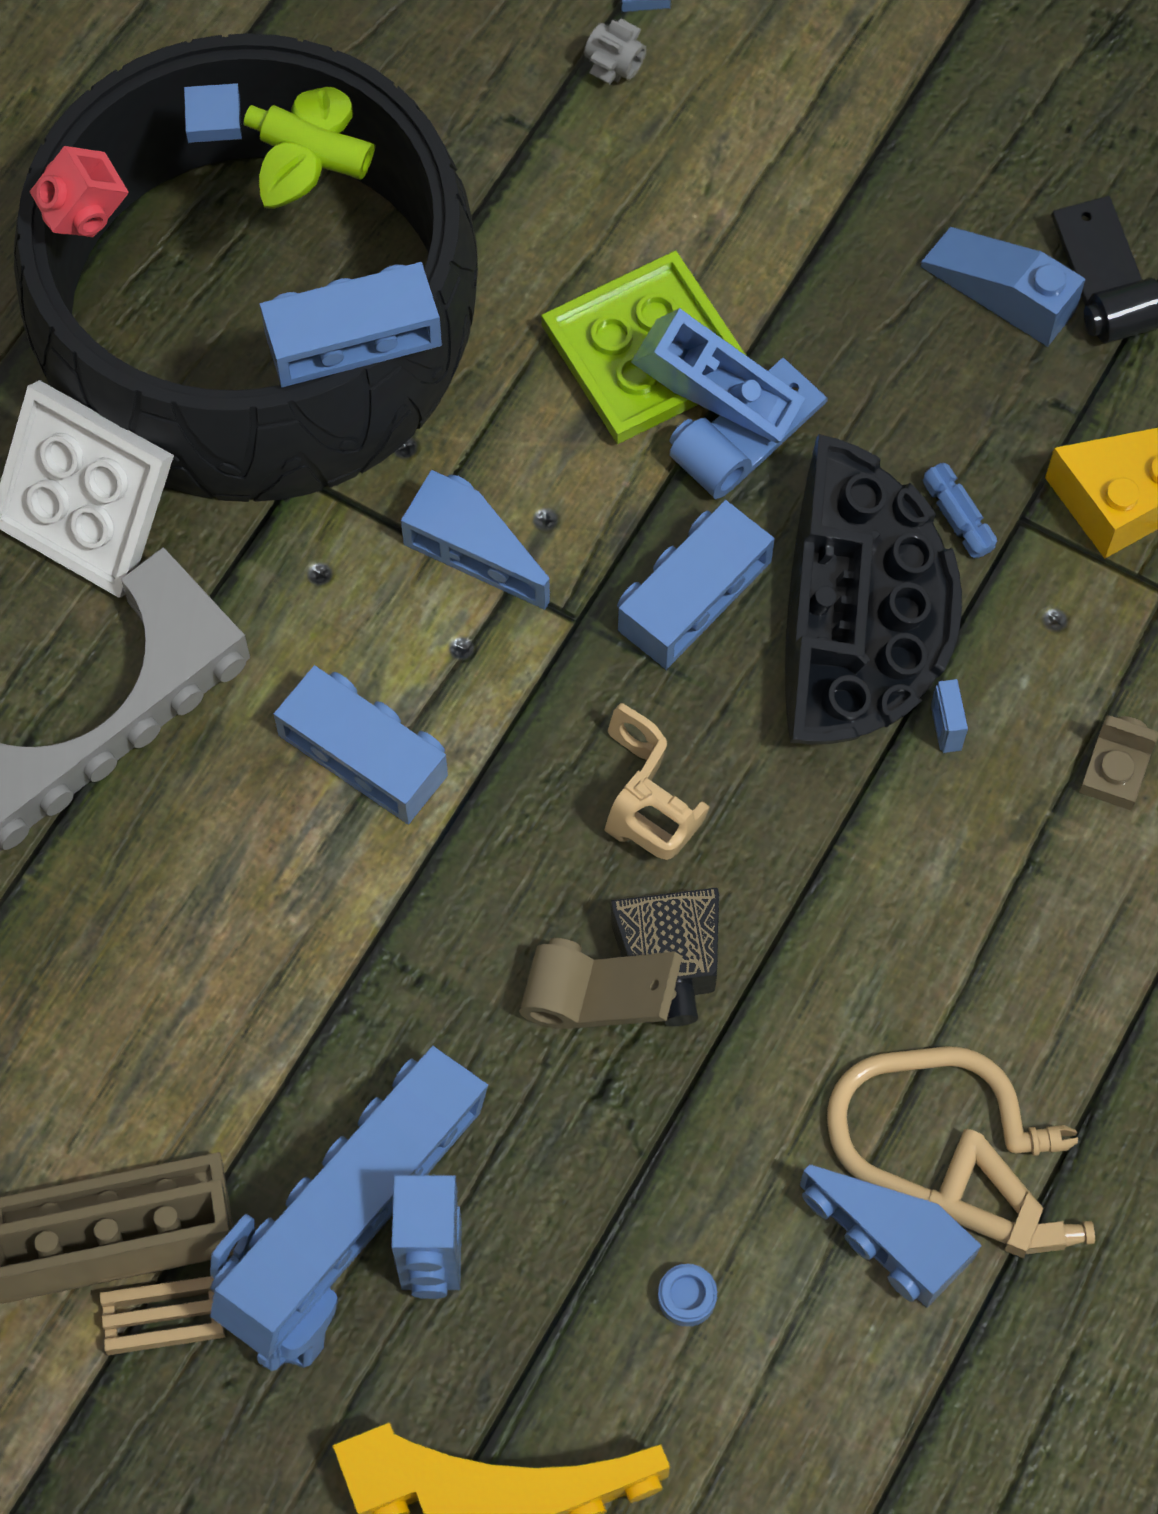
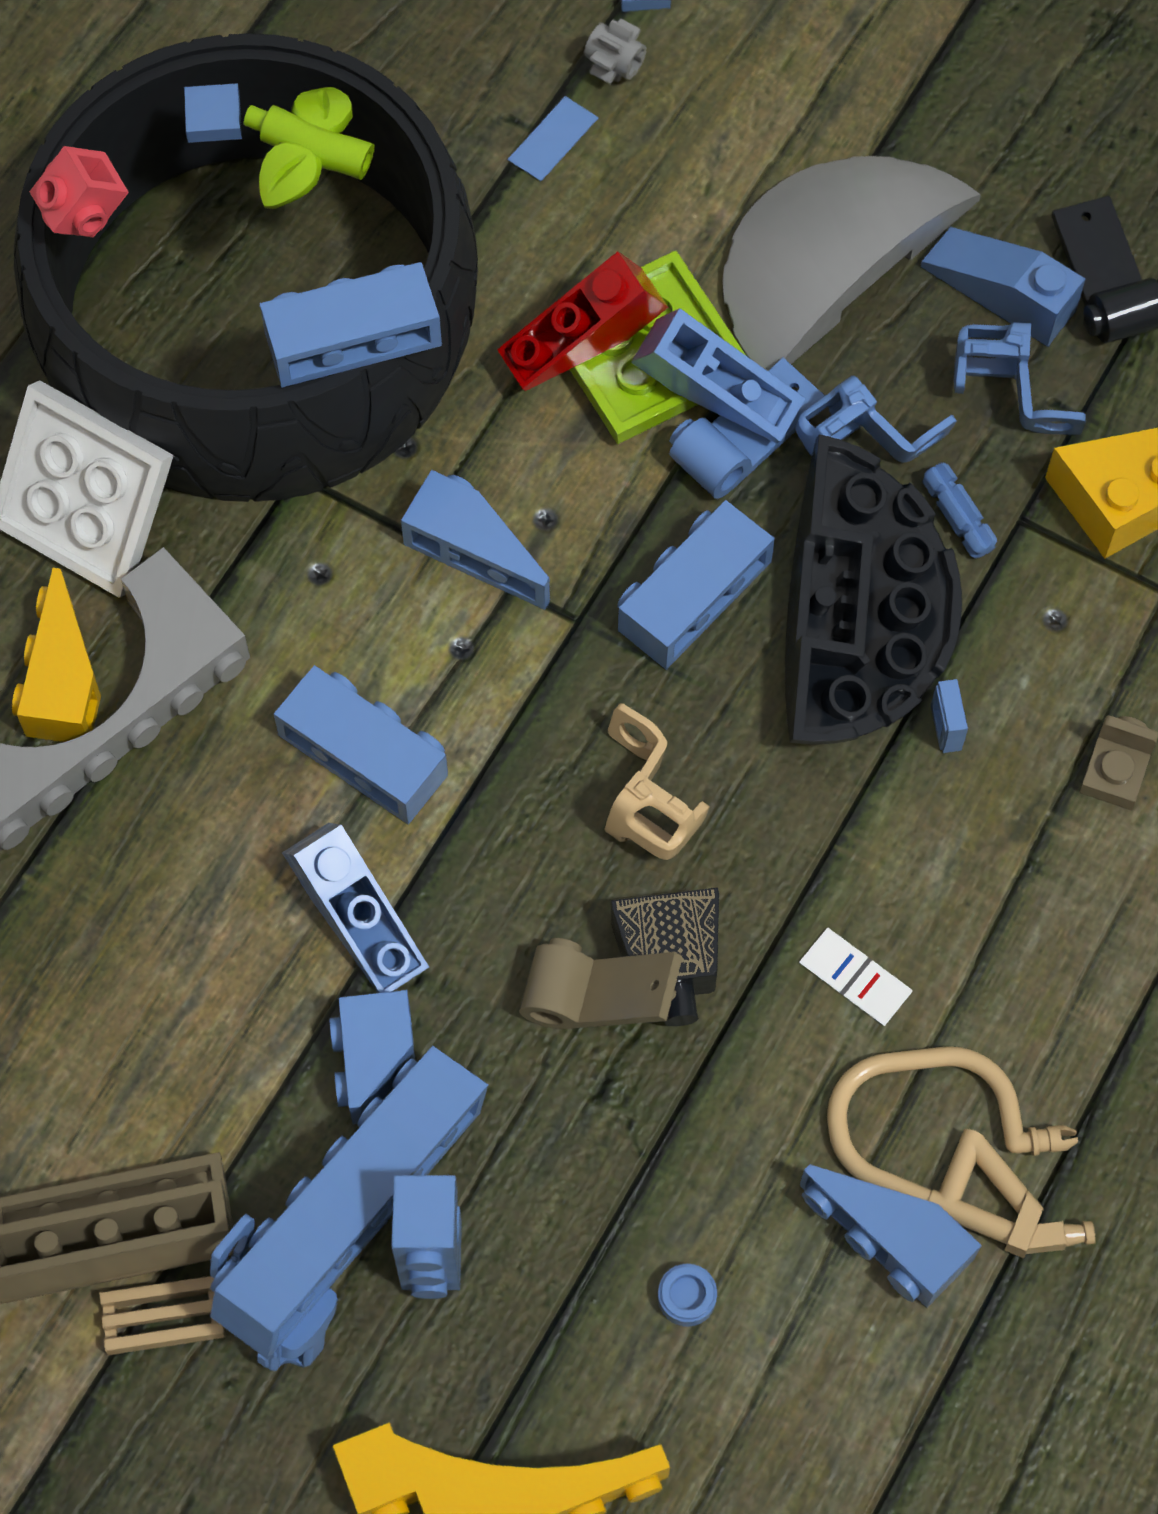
(60, 685): none -> yellow slope
(355, 907): none -> medium blue slope
(375, 1043): none -> medium blue slope
(553, 138): none -> medium blue sticker
(584, 322): none -> red slope
(826, 241): none -> light grey brick
(854, 407): none -> medium blue piece
(856, 976): none -> white sticker
(1010, 362): none -> medium blue piece

